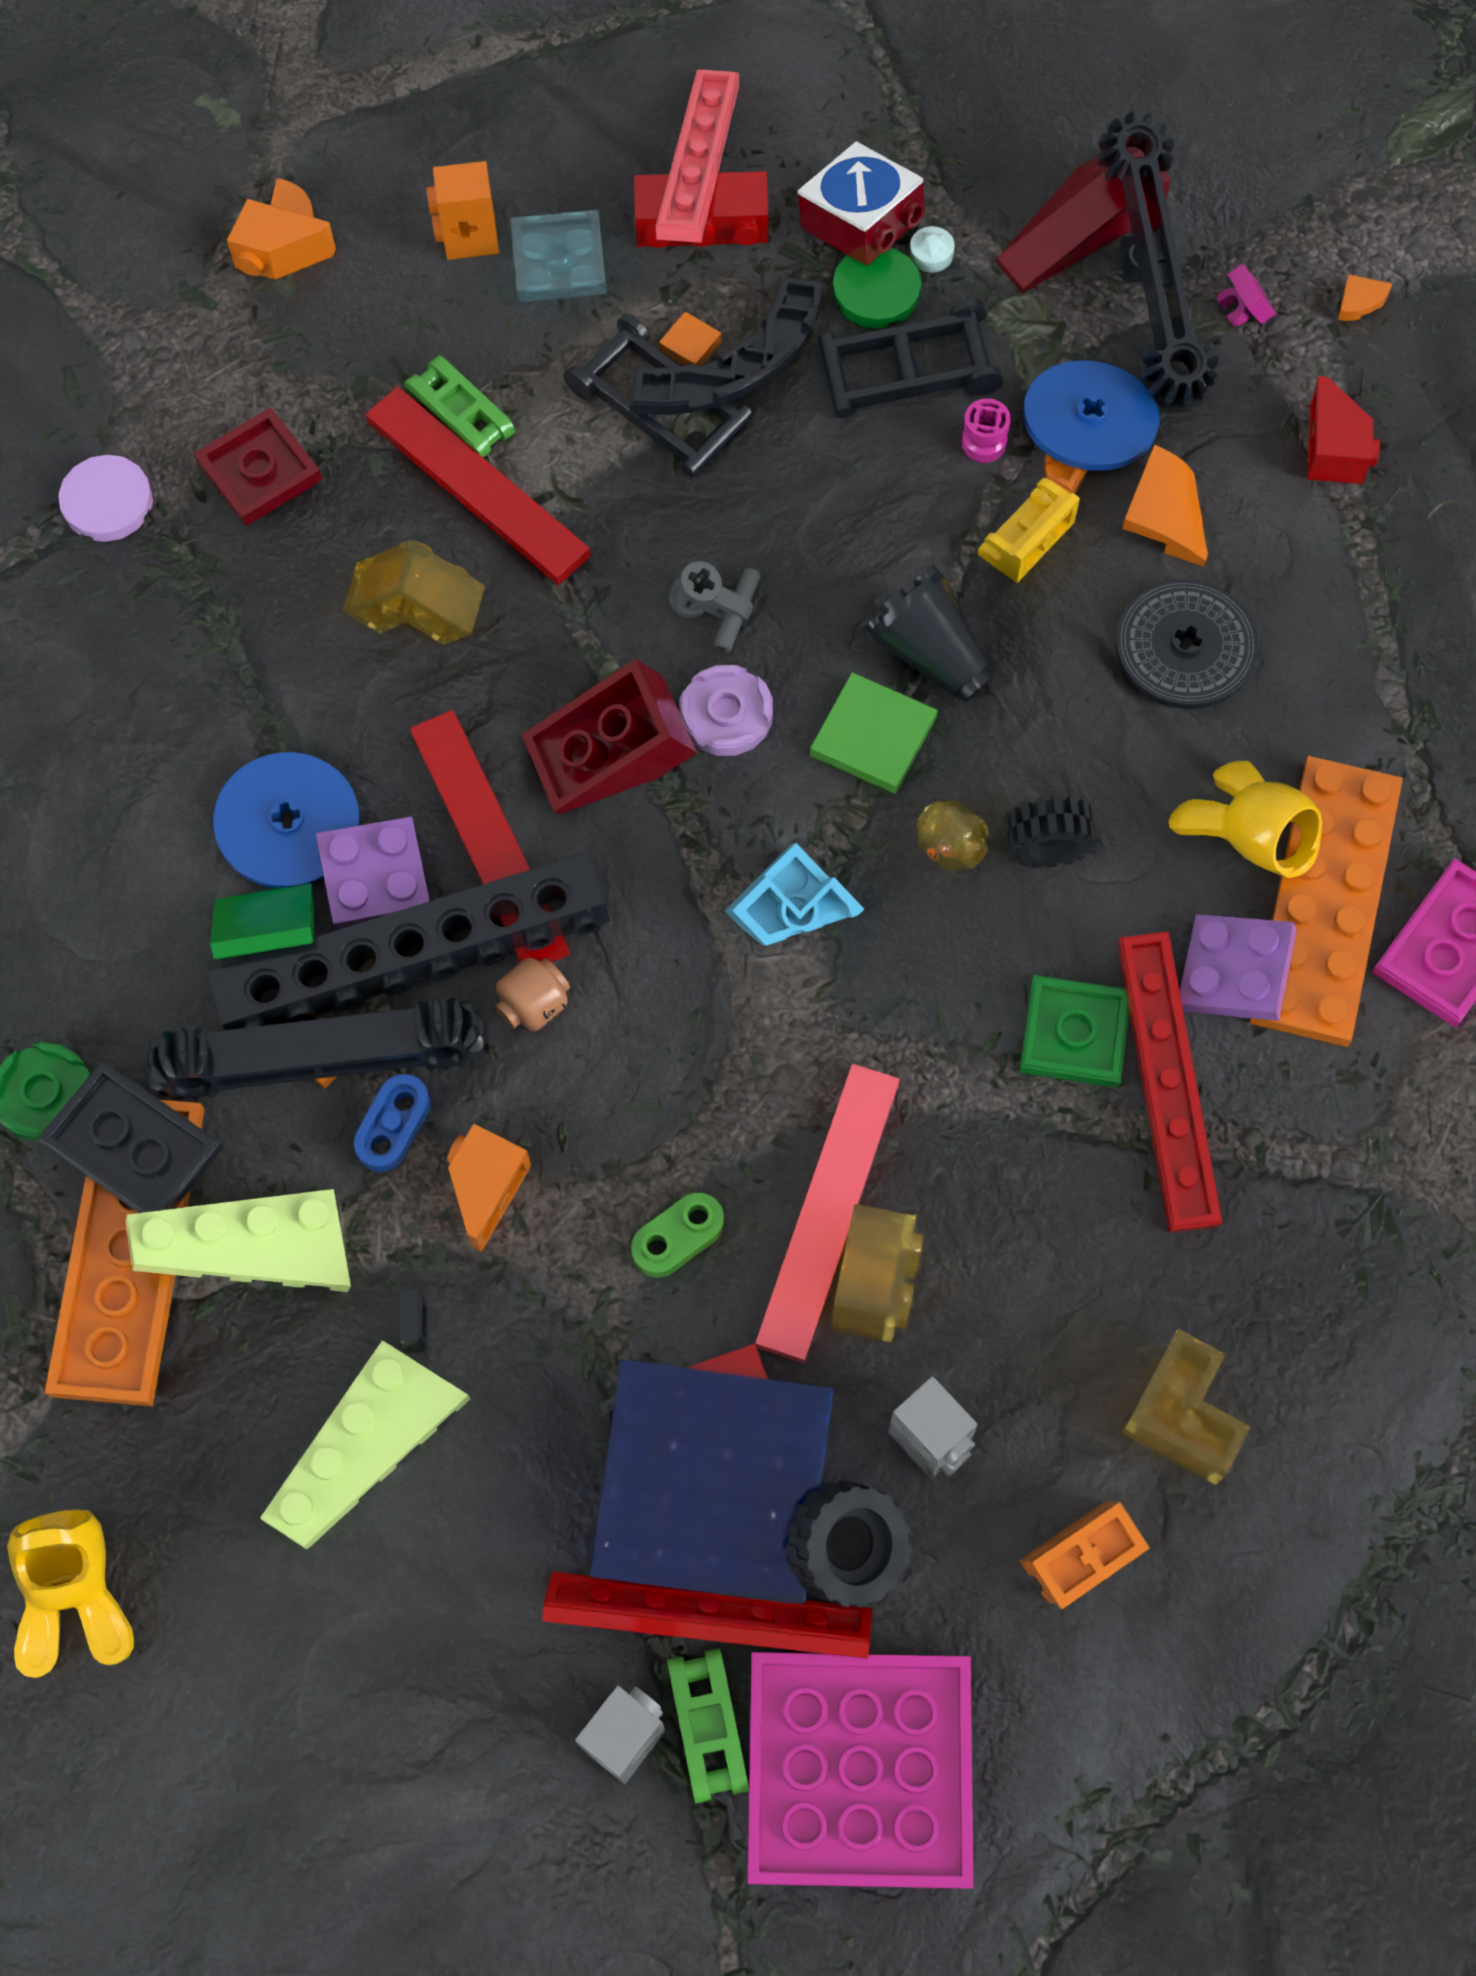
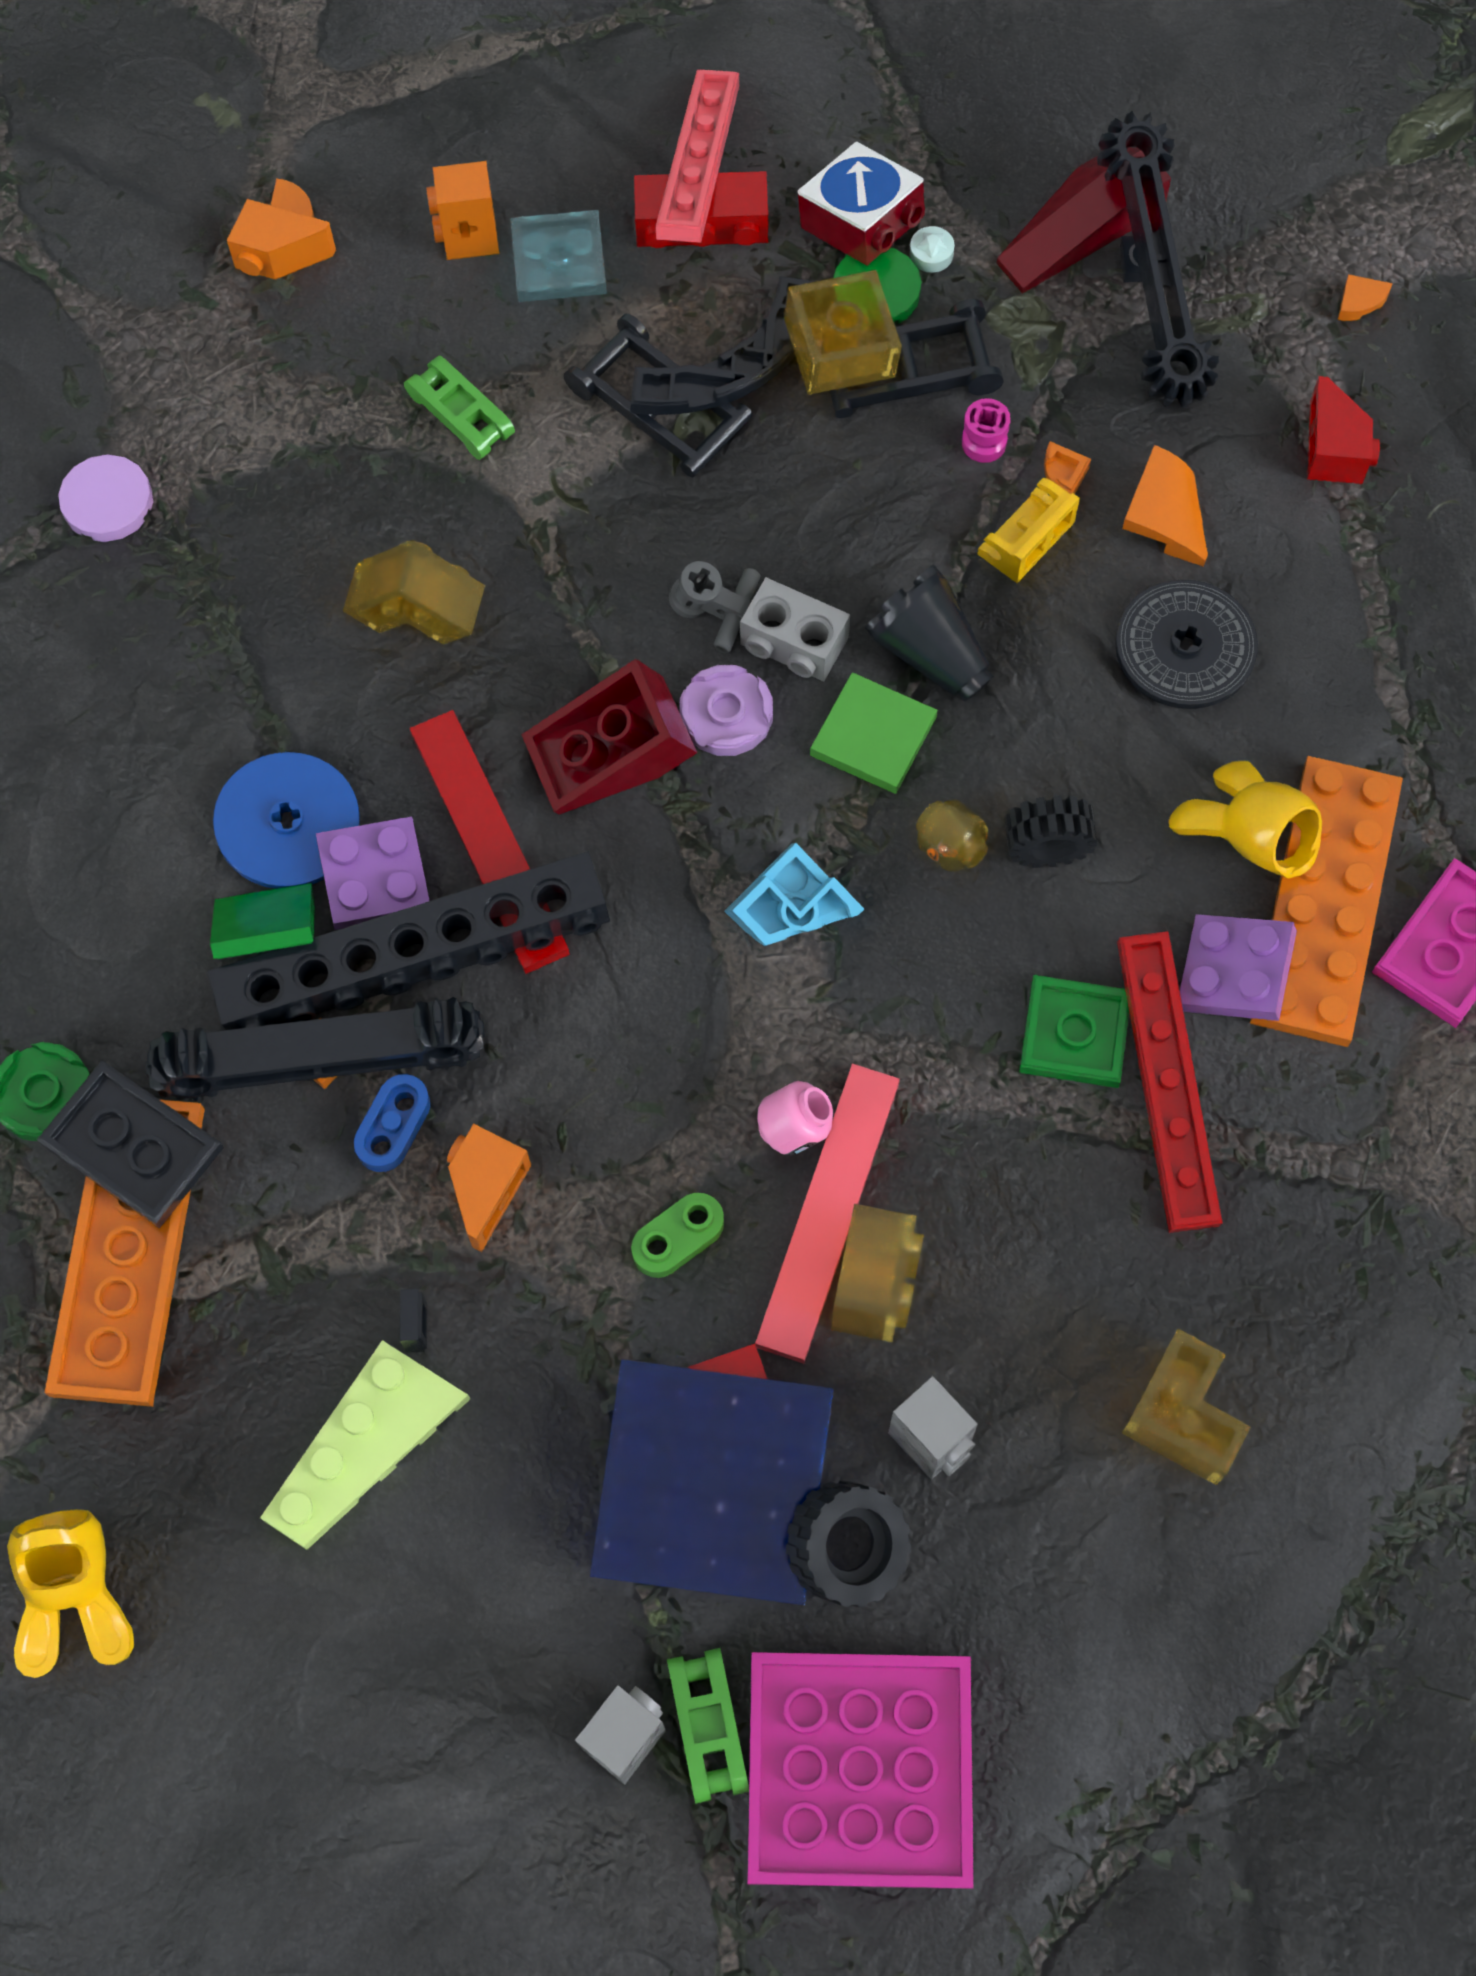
(258, 466): dark red plate -> none
(264, 1239): yellowish green wing -> none
(478, 485): red tile -> none
(531, 994): nougat head -> none
(690, 341): orange tile -> none
(707, 1616): red tile -> none
(795, 1117): none -> bright pink head
(800, 620): none -> light grey brick
(842, 332): none -> clear yellow brick
(1085, 441): blue piece -> none
(1085, 1553): orange hinge -> none
(1249, 295): dark pink tile -> none

